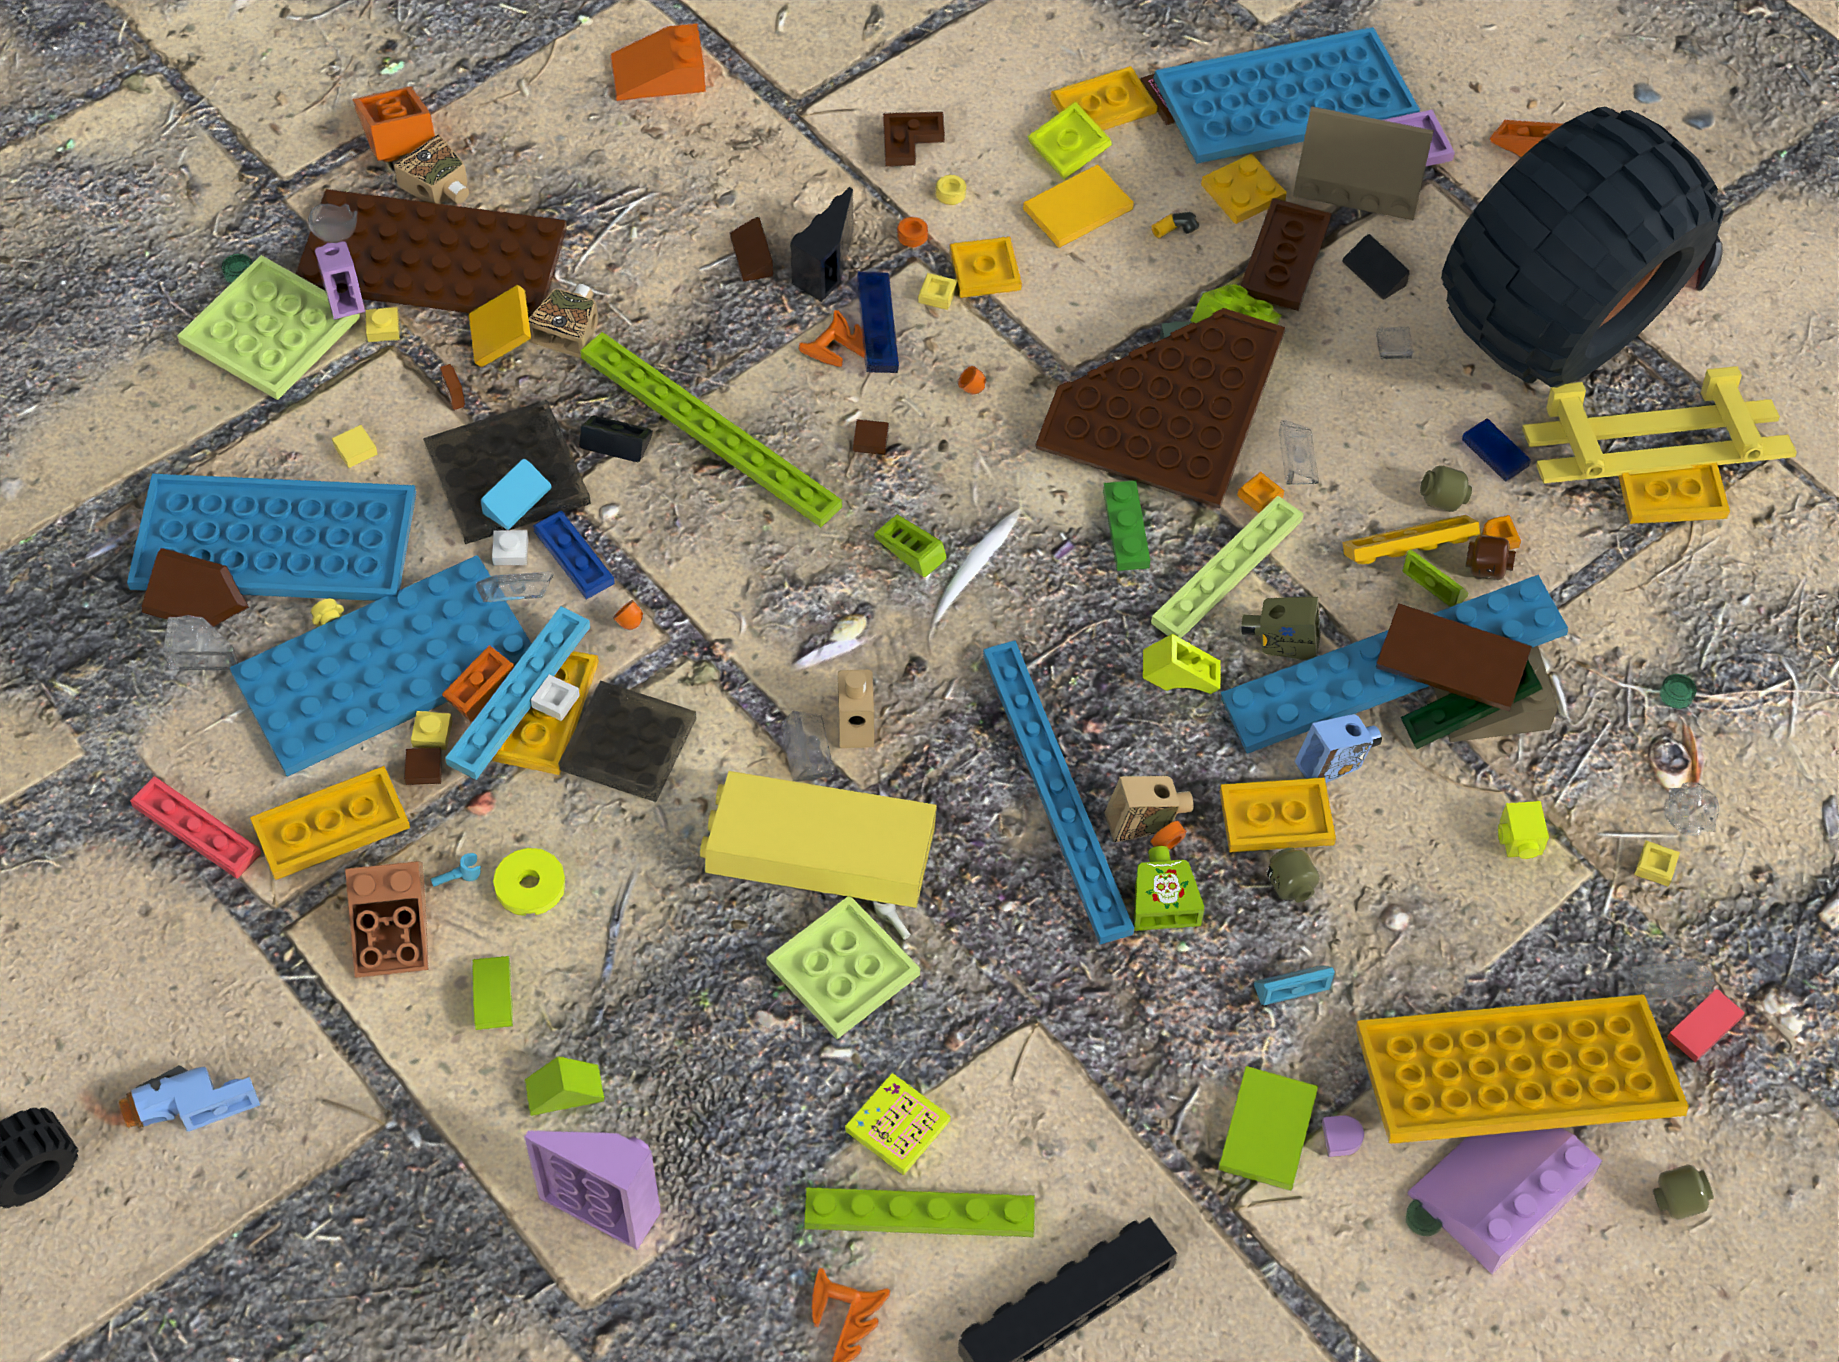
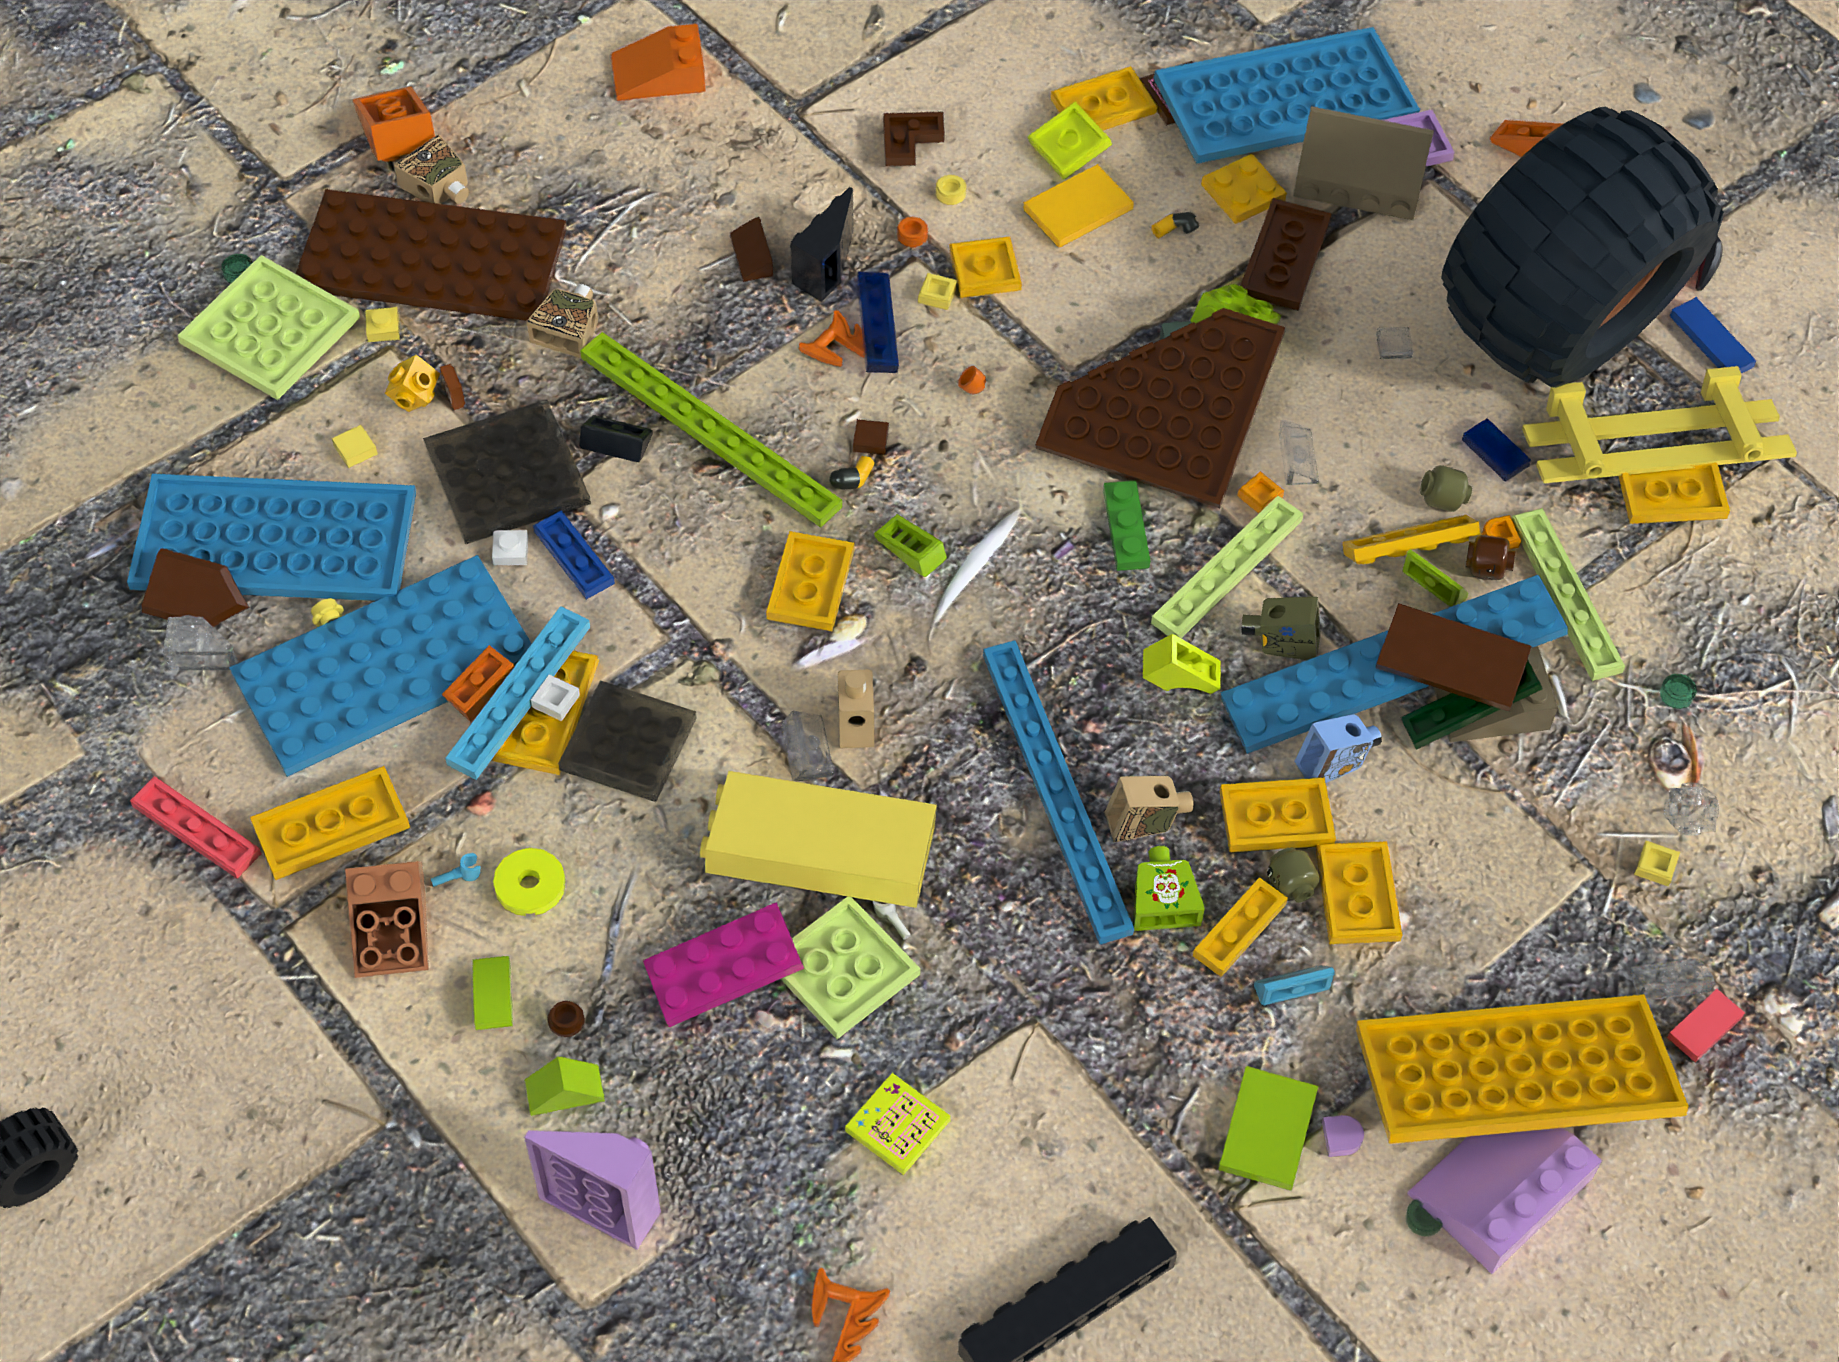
(190, 1096): light blue plate -> none
(332, 222): clear hair -> none
(336, 268): lavender torso -> none
(412, 383): none -> yellow brick
(423, 766): reddish brown tile -> none
(431, 730): light yellow plate -> none
(499, 326): yellow tile -> none
(514, 586): clear slope -> none
(515, 494): medium azure slope -> none
(566, 1019): none -> reddish brown plate
(629, 616): orange hinge -> none
(723, 964): none -> dark pink plate
(810, 581): none -> yellow plate
(852, 477): none -> pearl dark grey arm
(919, 1212): lime plate -> none
(1169, 835): orange tile -> none
(1240, 927): none -> yellow plate
(1358, 892): none -> yellow tile
(1377, 267): black slope -> none
(1523, 829): neon yellow brick -> none
(1568, 594): none -> yellowish green tile
(1683, 1192): olive head -> none
(1711, 336): none -> blue tile

